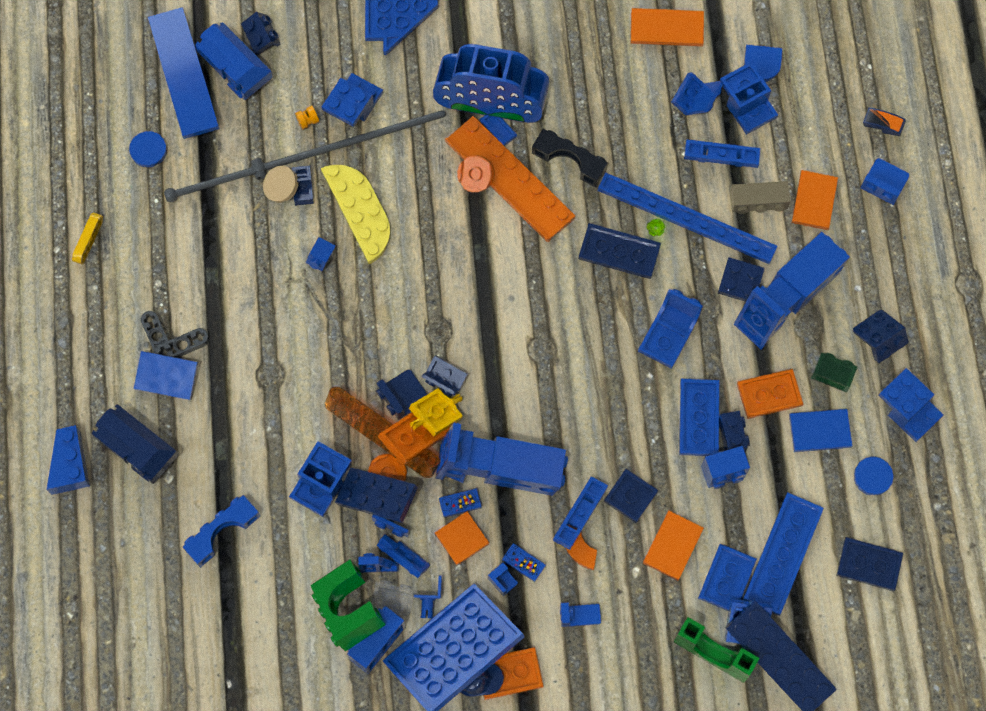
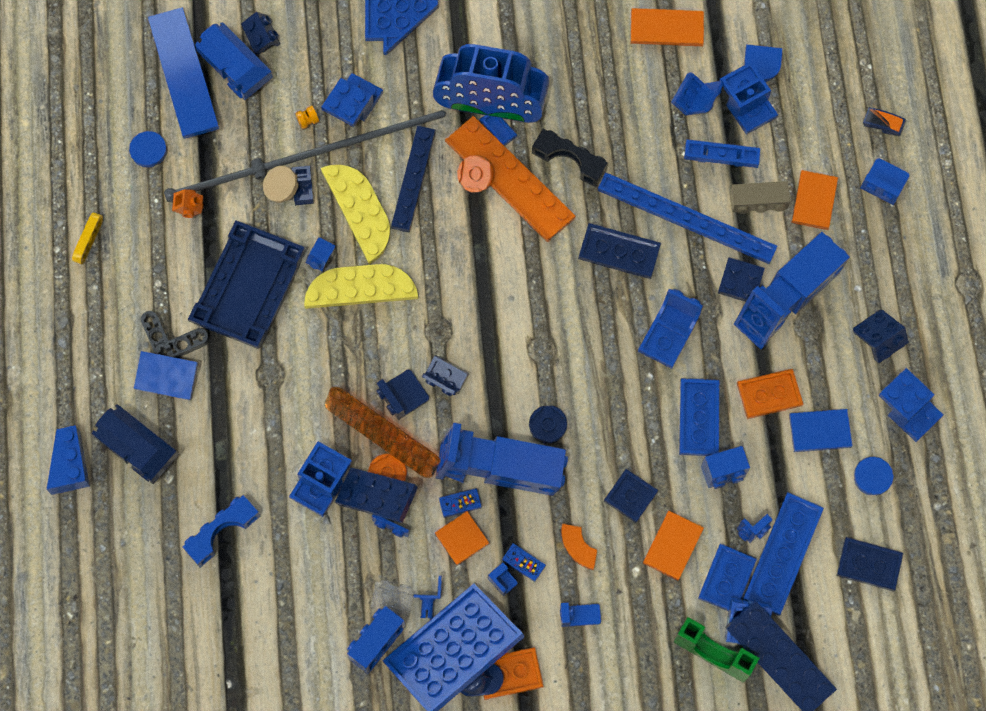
(187, 203): none -> orange brick
(247, 285): none -> dark blue slope
(329, 593): green arch -> none
(360, 286): none -> light yellow plate
(373, 563): blue wing -> none
(404, 556): blue hinge -> none
(406, 442): orange tile -> none
(413, 179): none -> dark blue plate
(436, 412): yellow plate -> none
(548, 424): none -> dark blue tile
(580, 513): blue hinge -> none
(656, 223): clear neon green plate -> none
(732, 430): dark blue brick -> none
(750, 533): none -> blue bracket
(834, 372): clear green brick -> none

